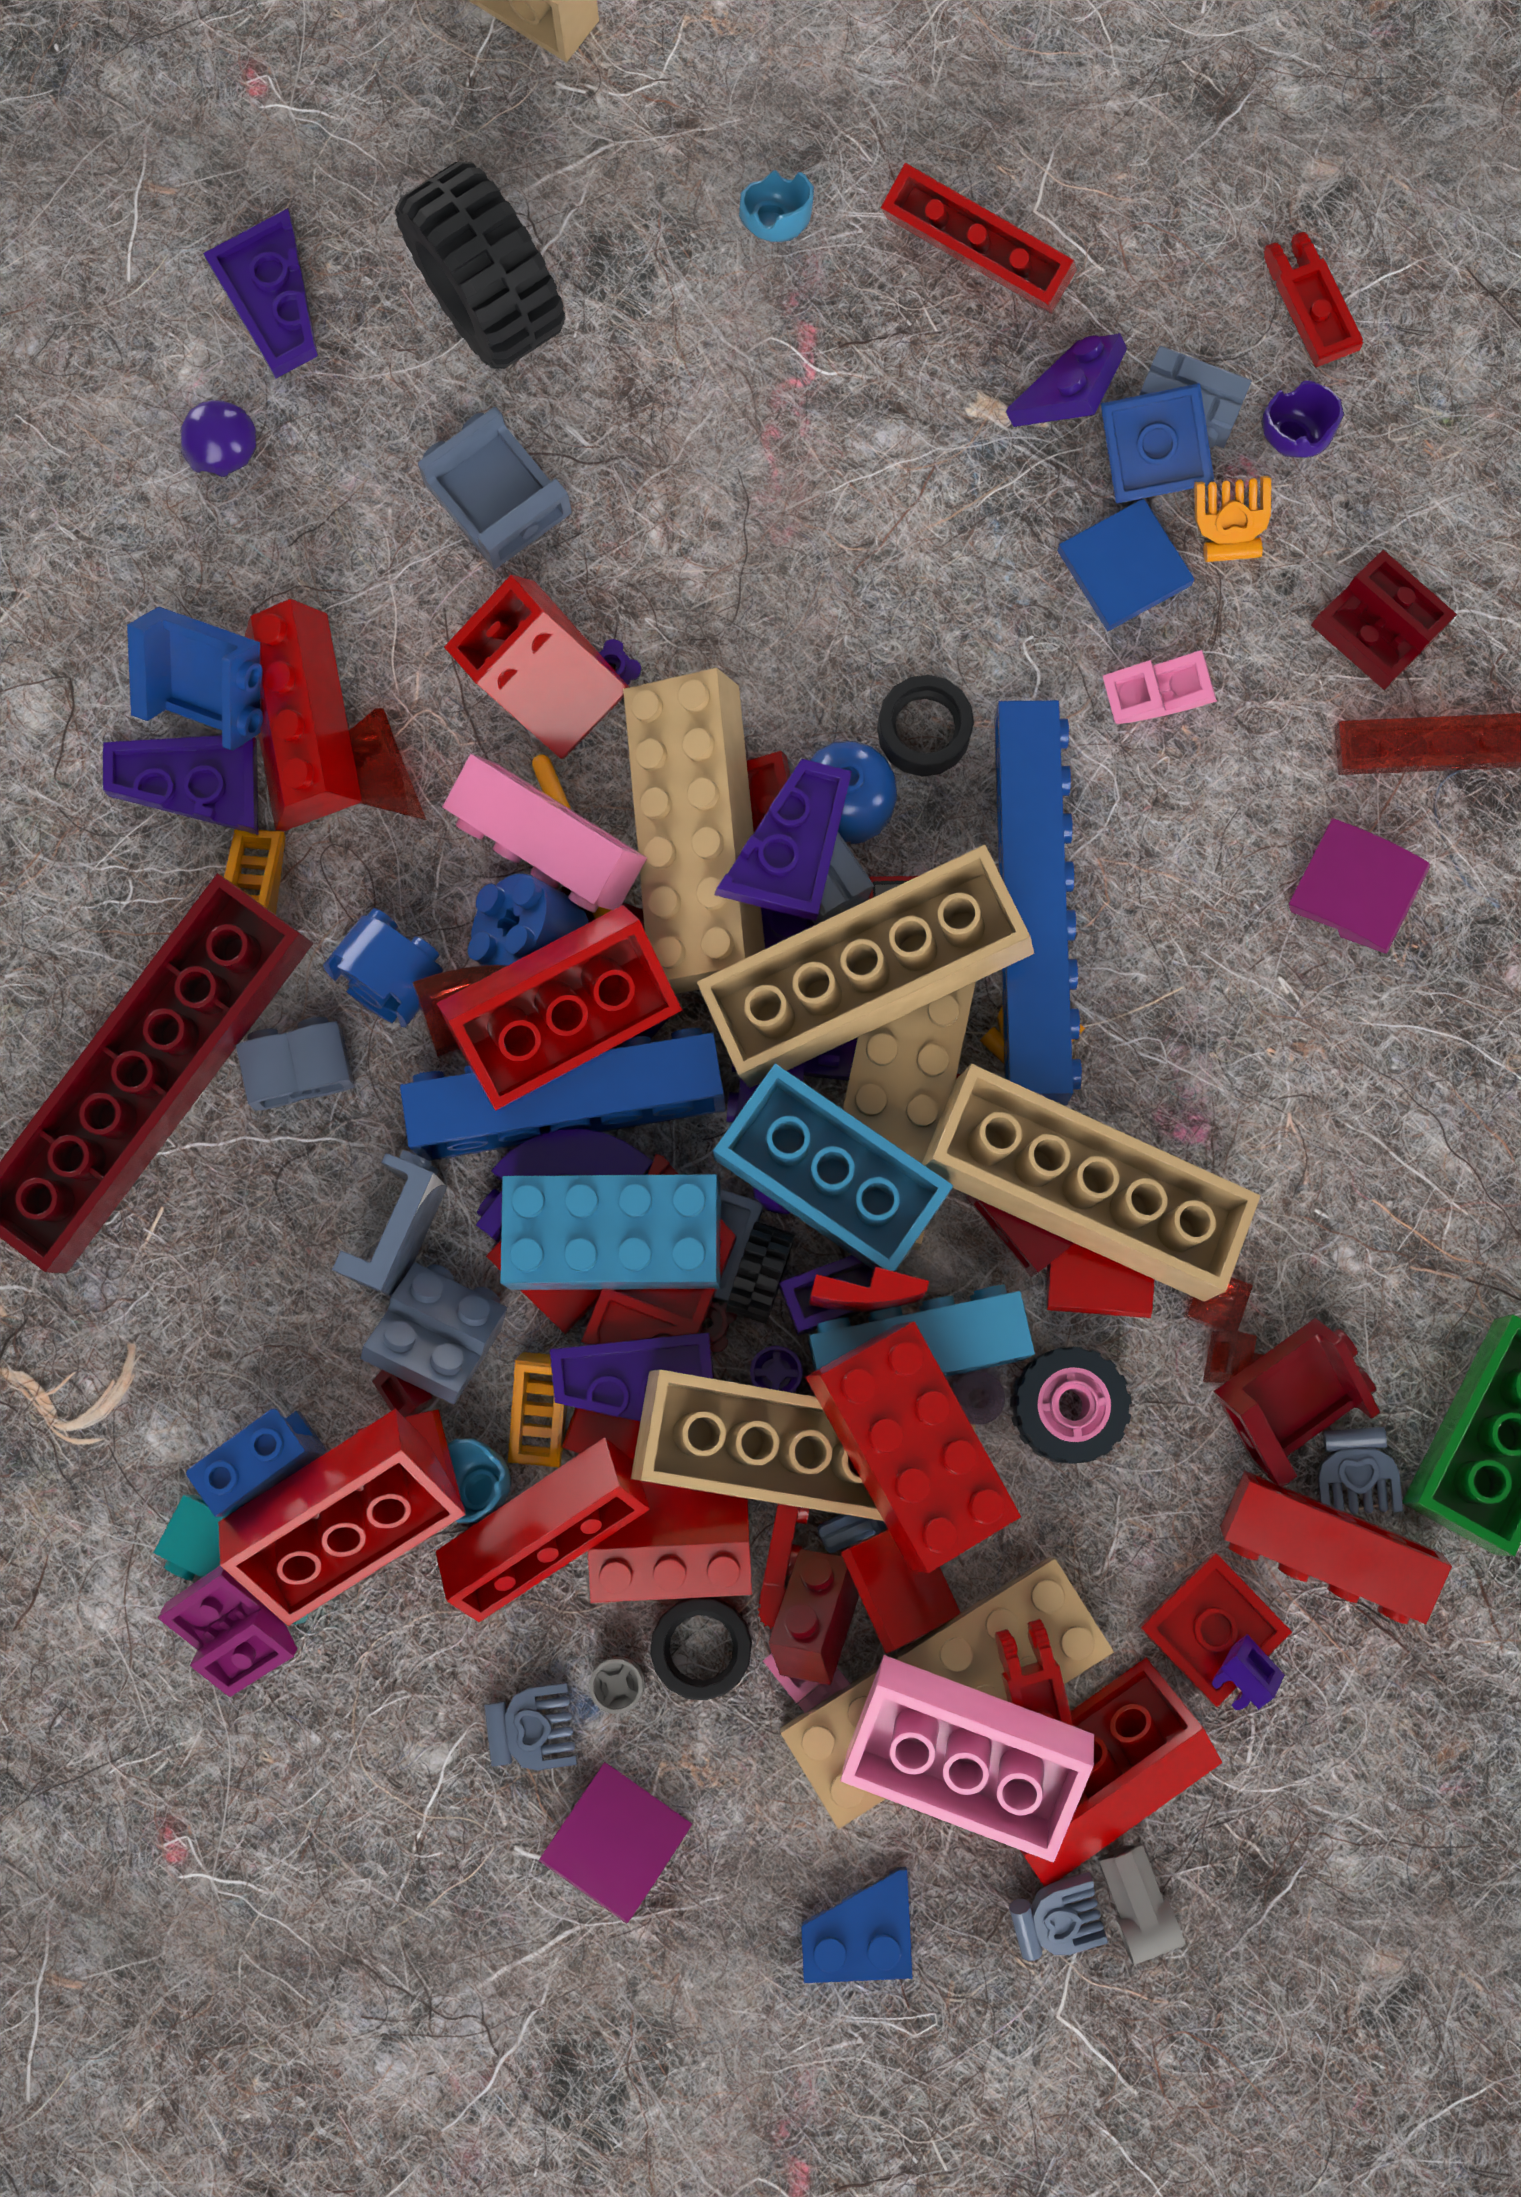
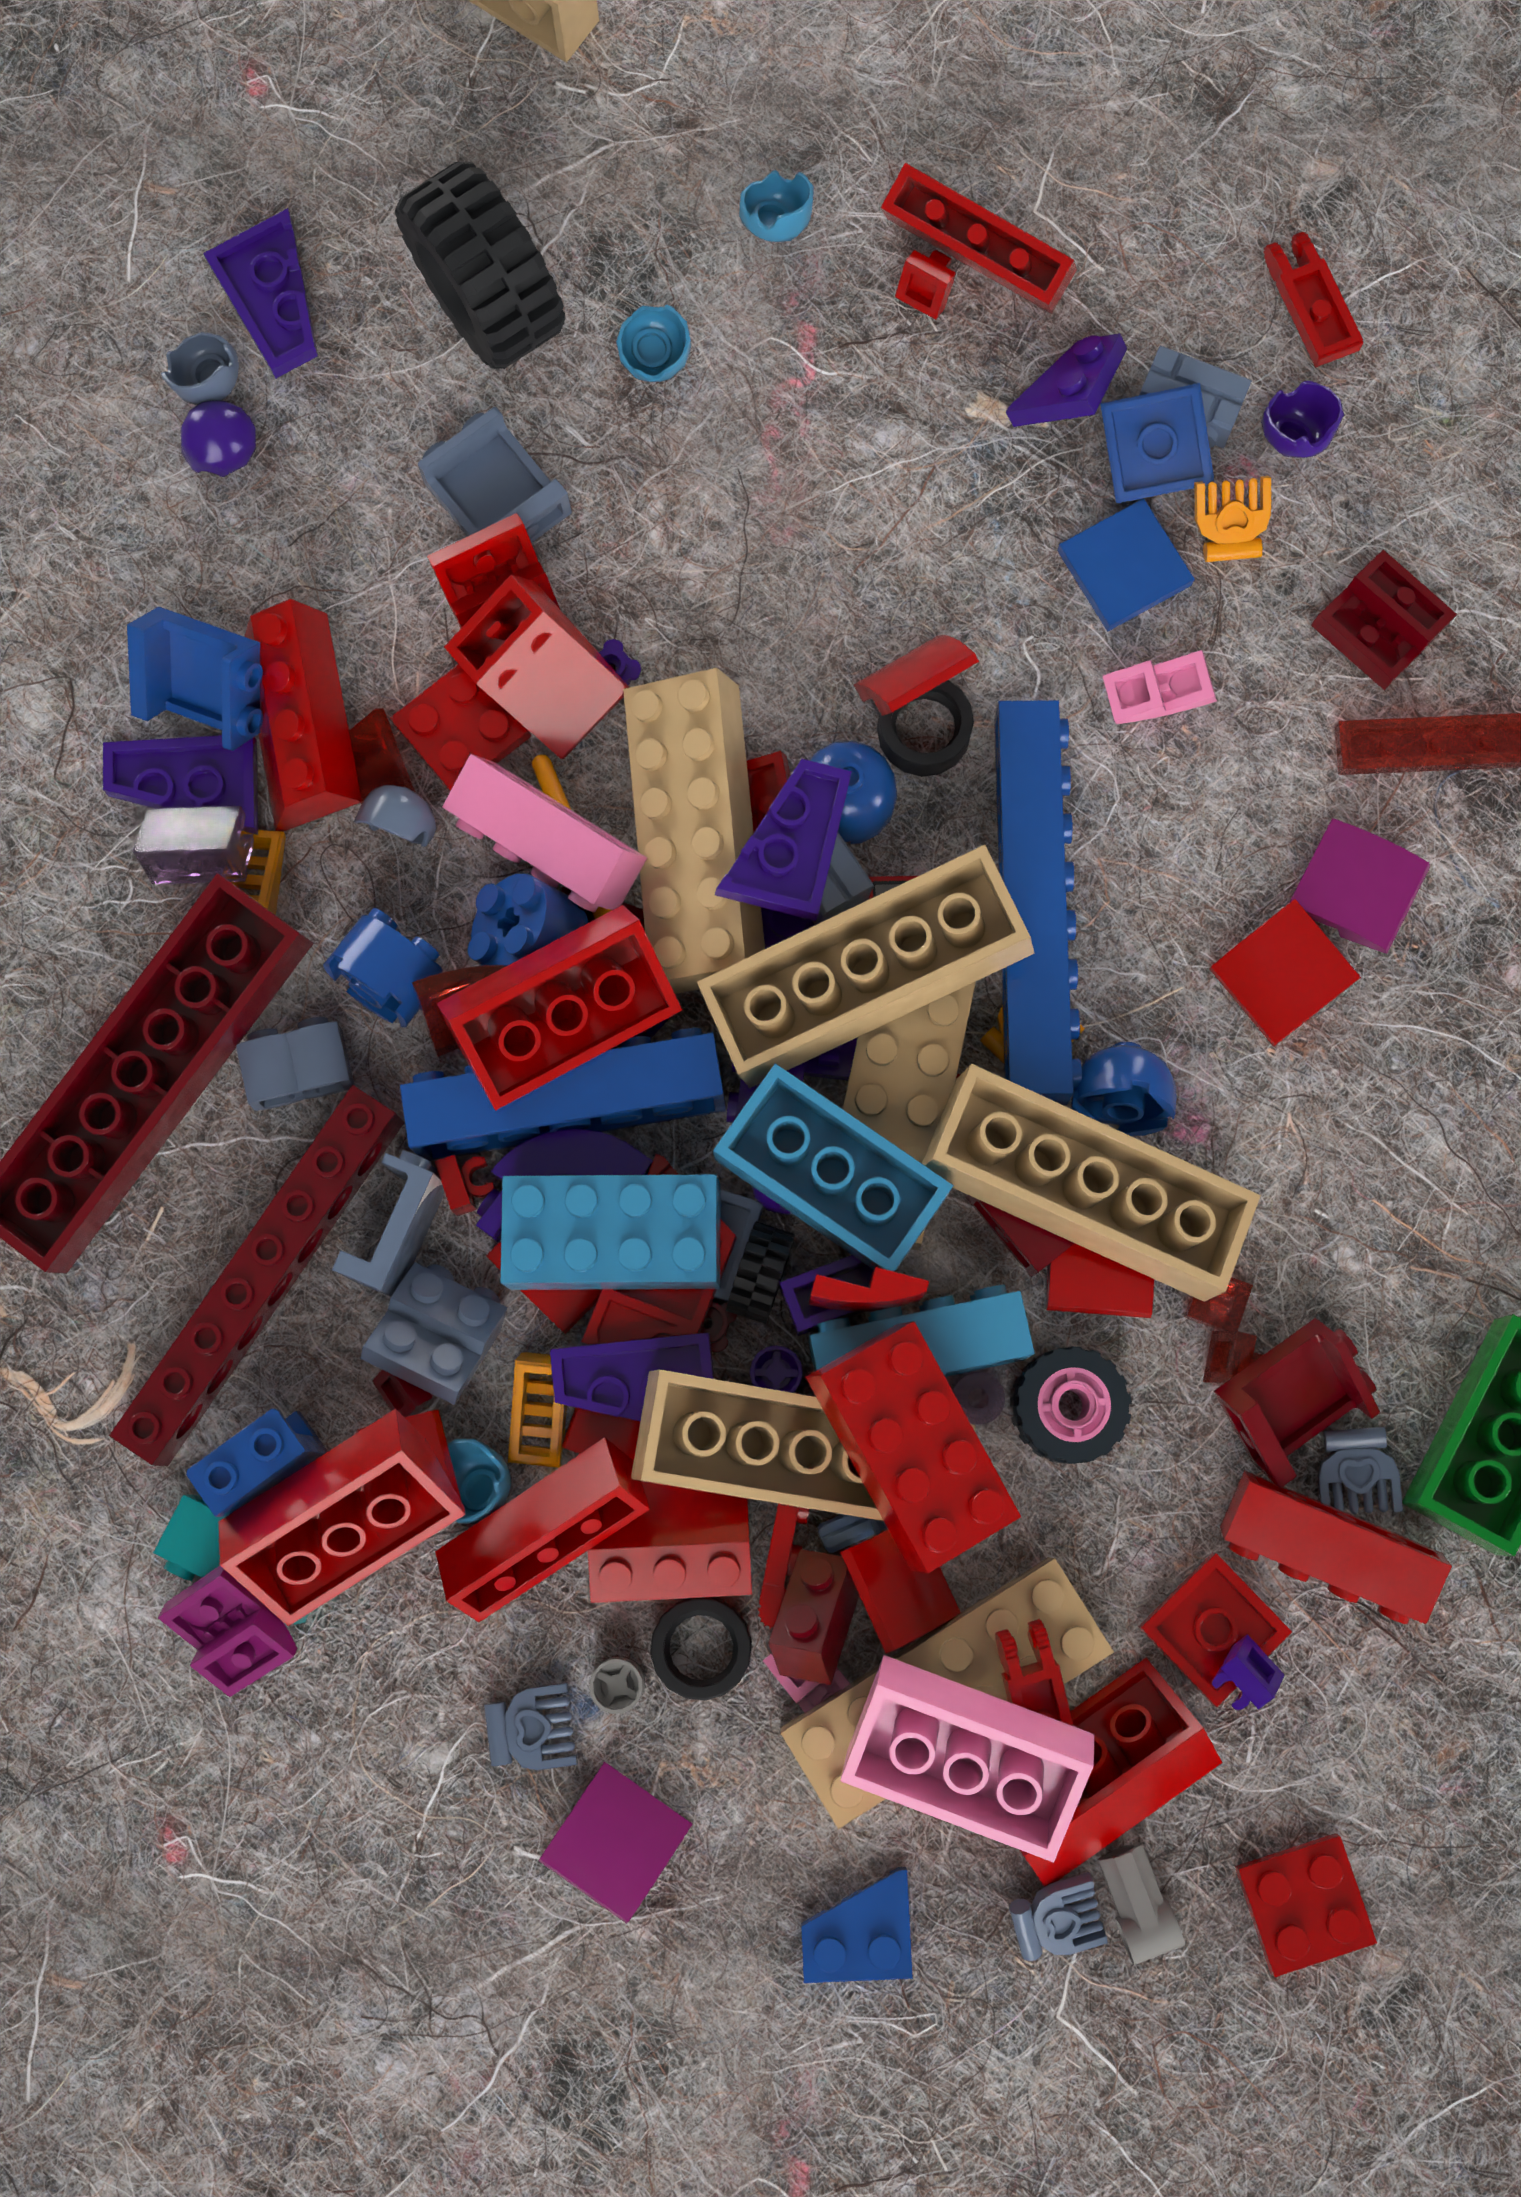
(194, 844): none -> clear purple hinge
(202, 368): none -> sand blue hair
(257, 1278): none -> dark red brick
(399, 813): none -> sand blue hair
(457, 721): none -> red plate
(458, 1182): none -> red tile
(482, 561): none -> red slope
(654, 343): none -> dark azure hair
(916, 673): none -> red slope
(926, 282): none -> red tile
(1126, 1089): none -> blue cylinder
(1284, 972): none -> red slope
(1305, 1905): none -> red plate

